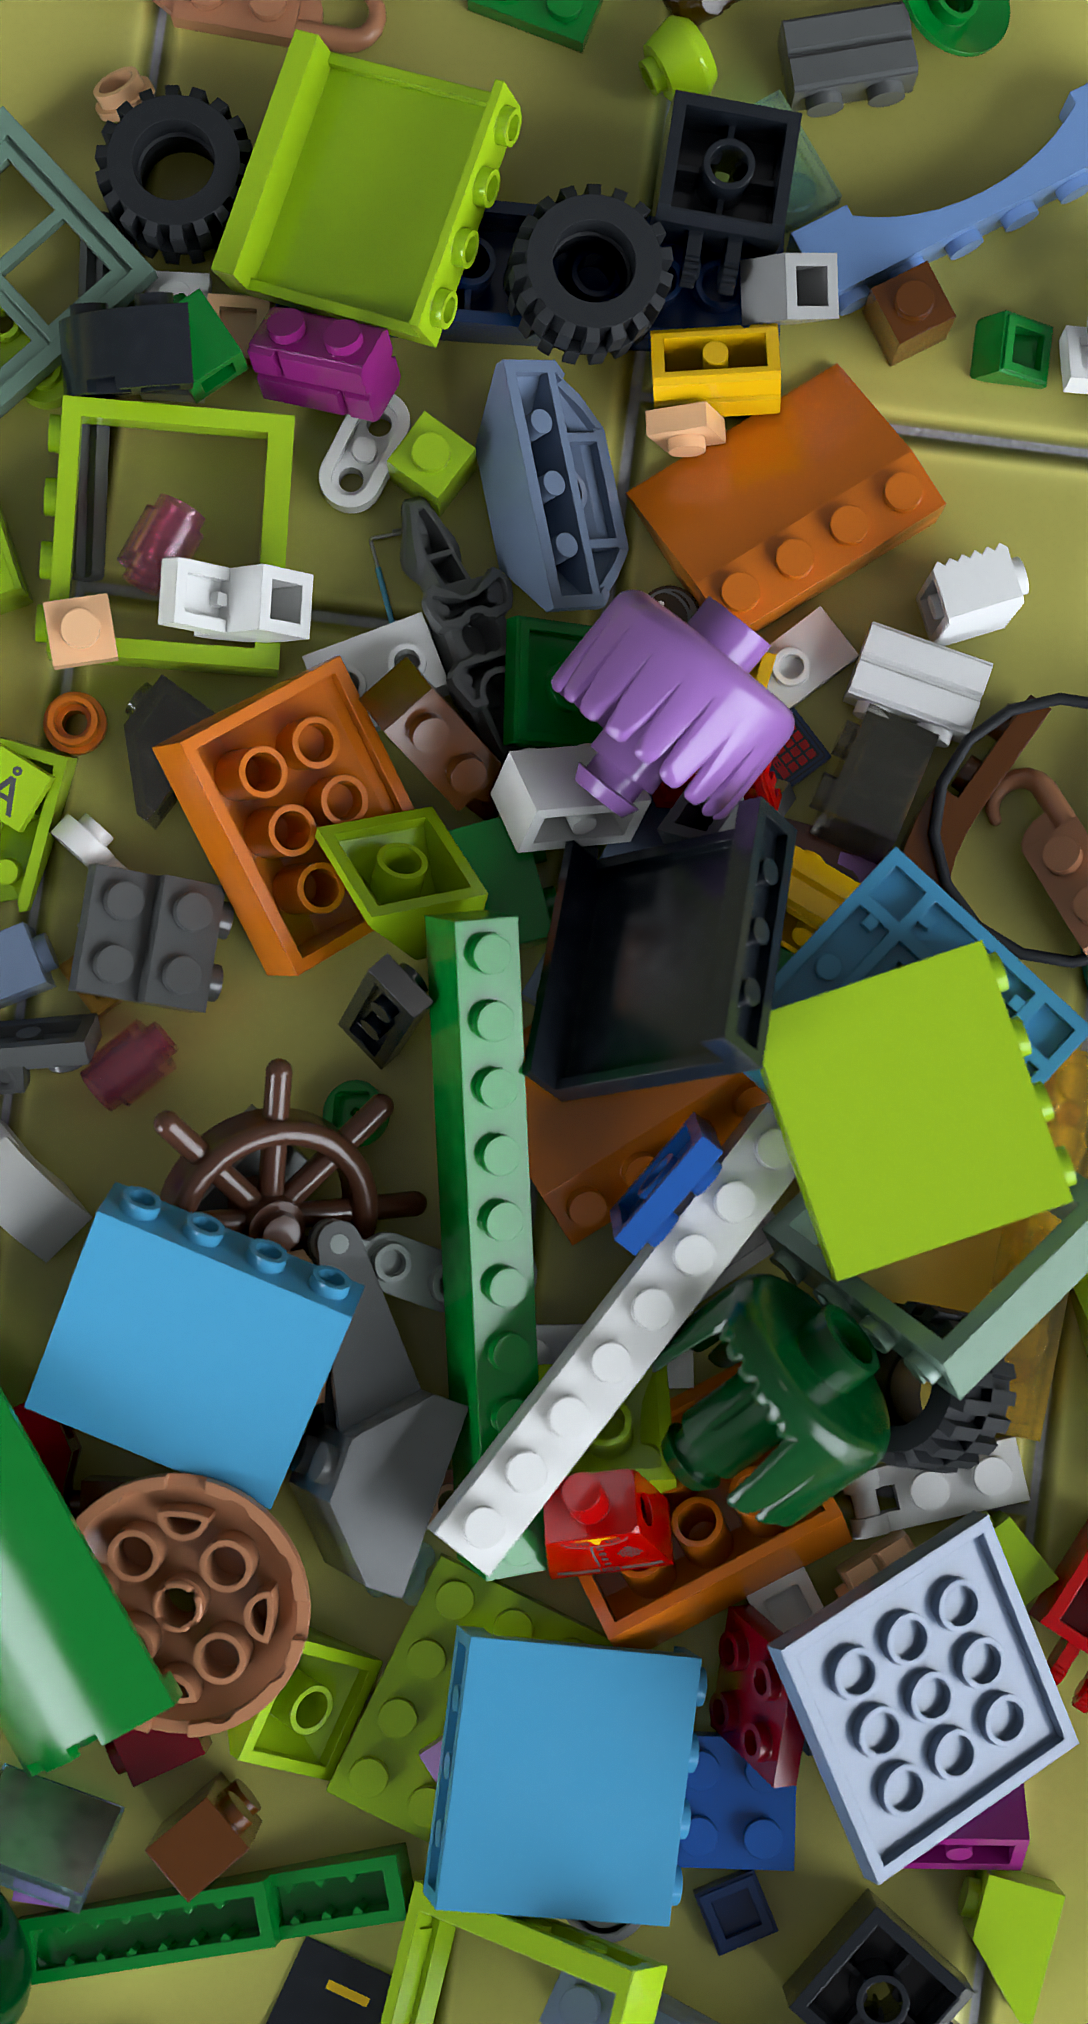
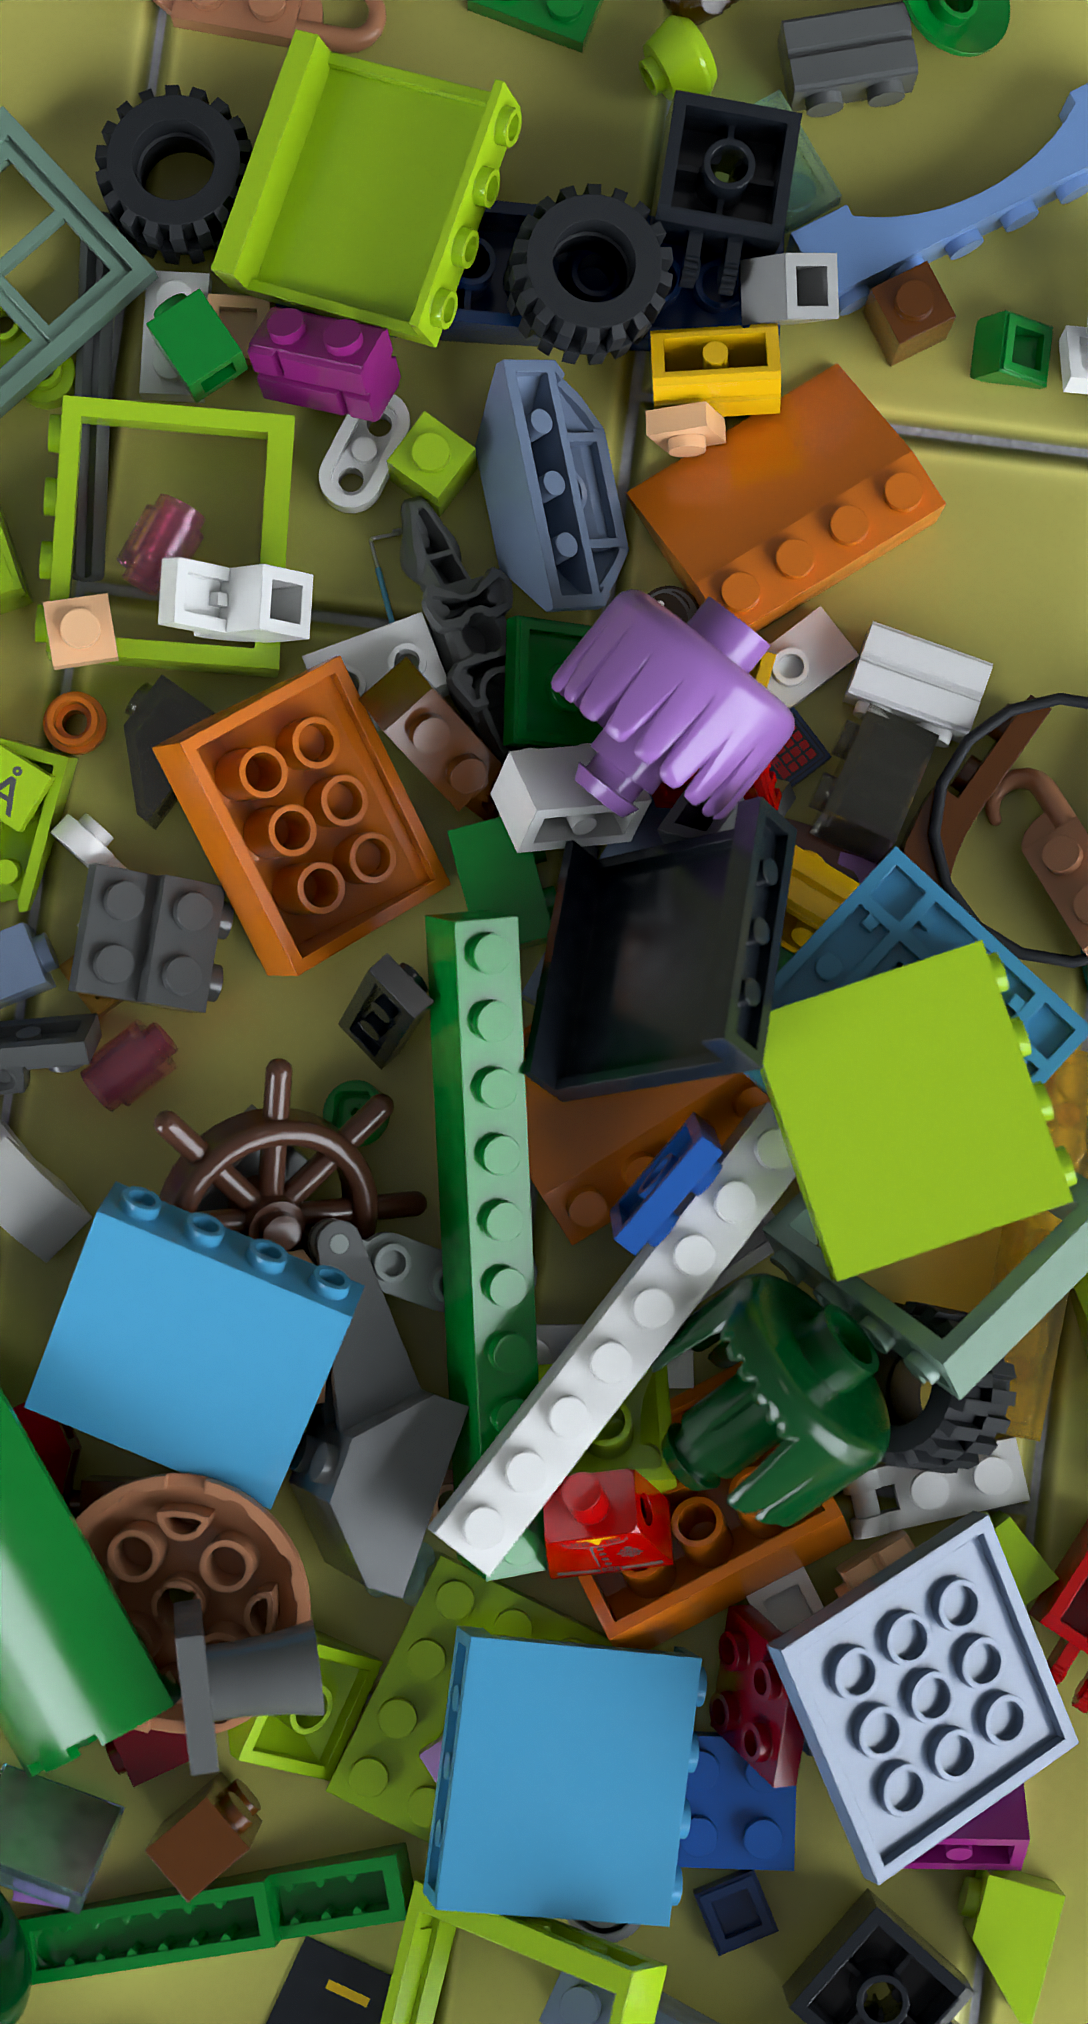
(116, 89): light nougat plate -> none
(126, 348): black brick -> none
(241, 1679): none -> dark grey plant
(401, 871): lime slope -> none
(972, 595): white brick -> none

